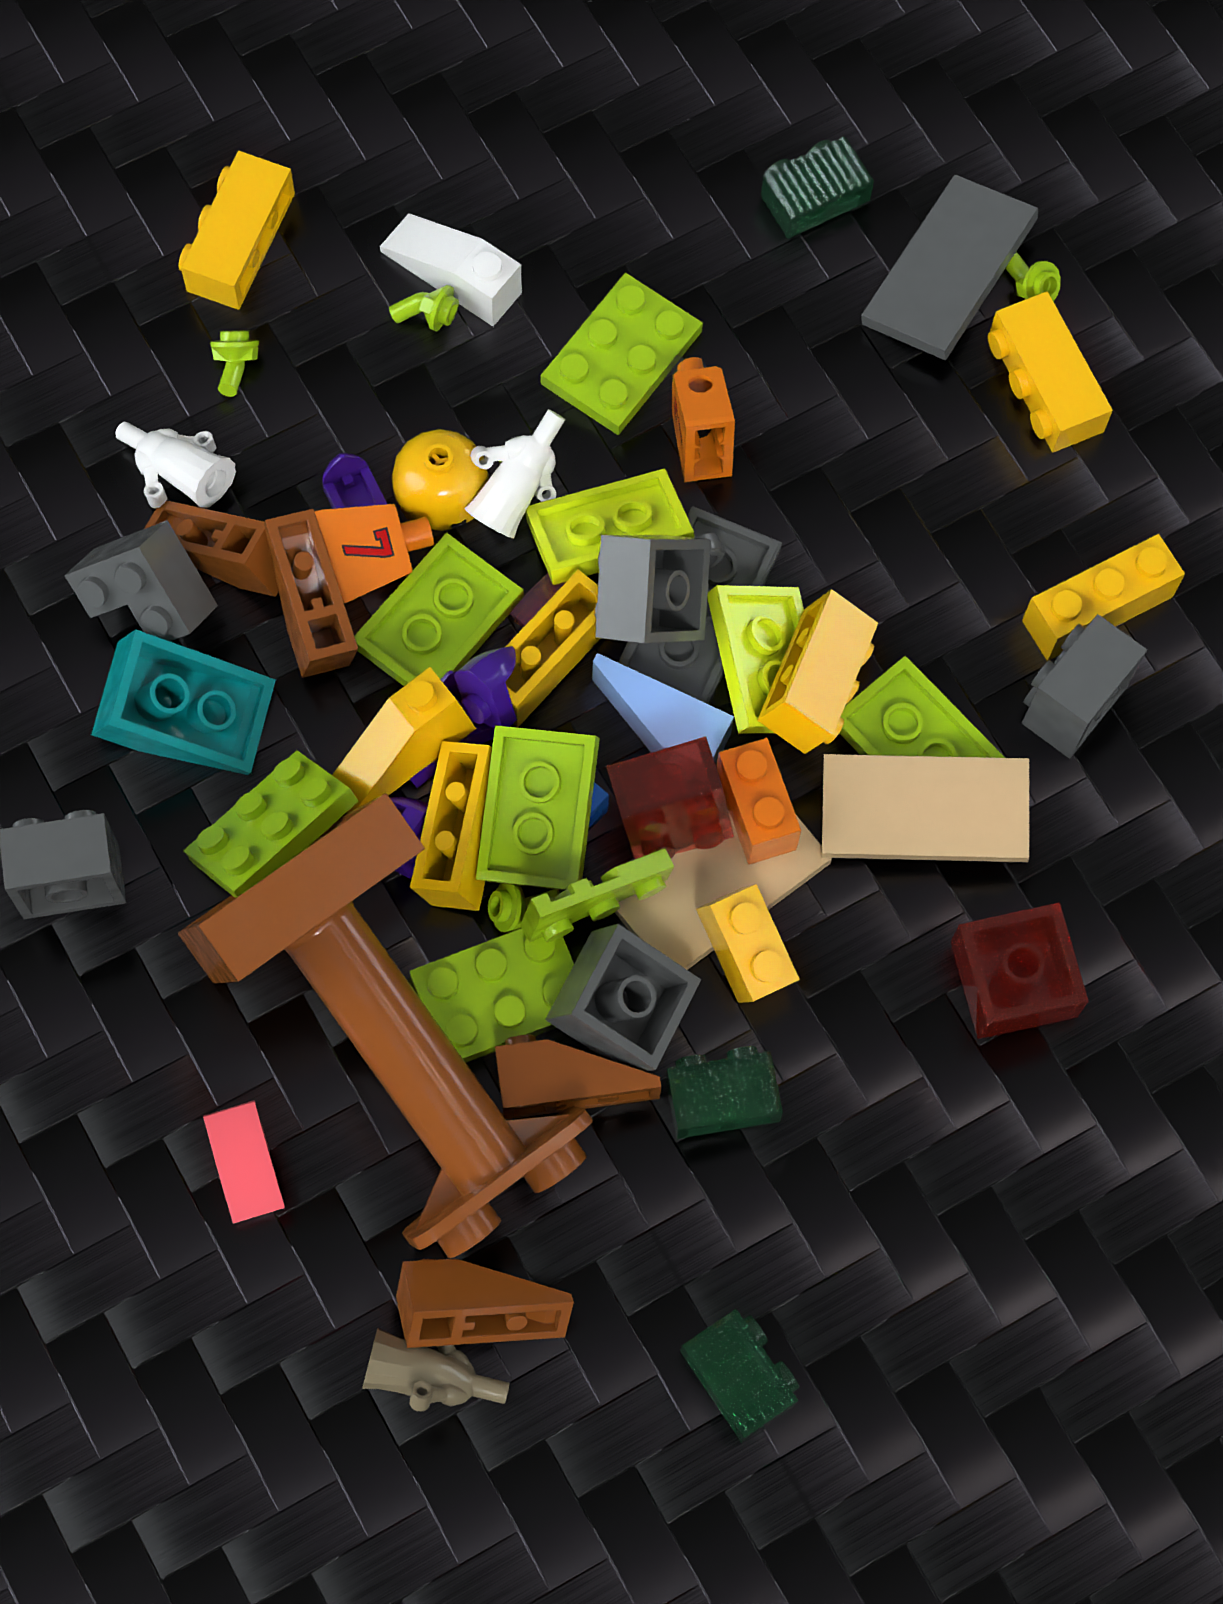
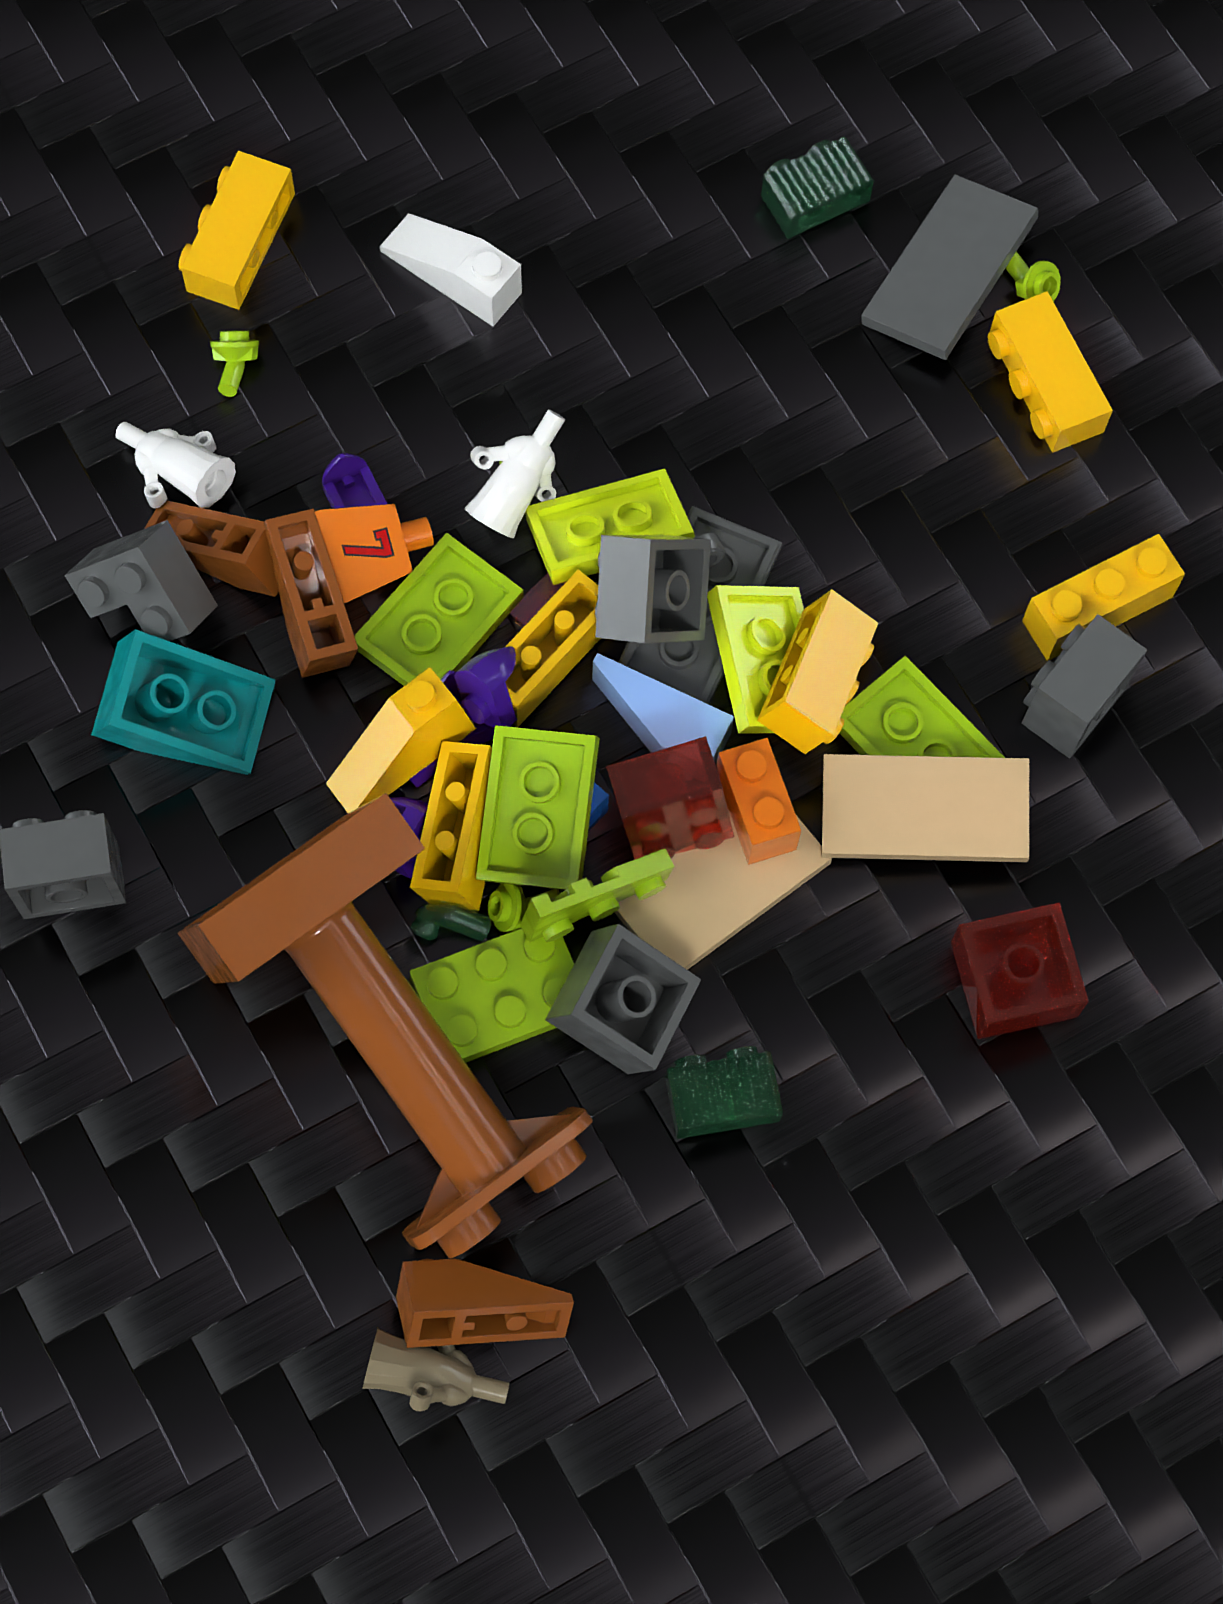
(243, 1161): coral slope -> none
(271, 824): lime plate -> none
(437, 307): lime plate -> none
(437, 478): yellow cylinder -> none
(452, 917): none -> clear green arm
(552, 1077): dark orange slope -> none
(621, 353): lime plate -> none
(702, 403): orange torso -> none
(741, 1374): clear green brick -> none
(747, 944): yellow brick -> none

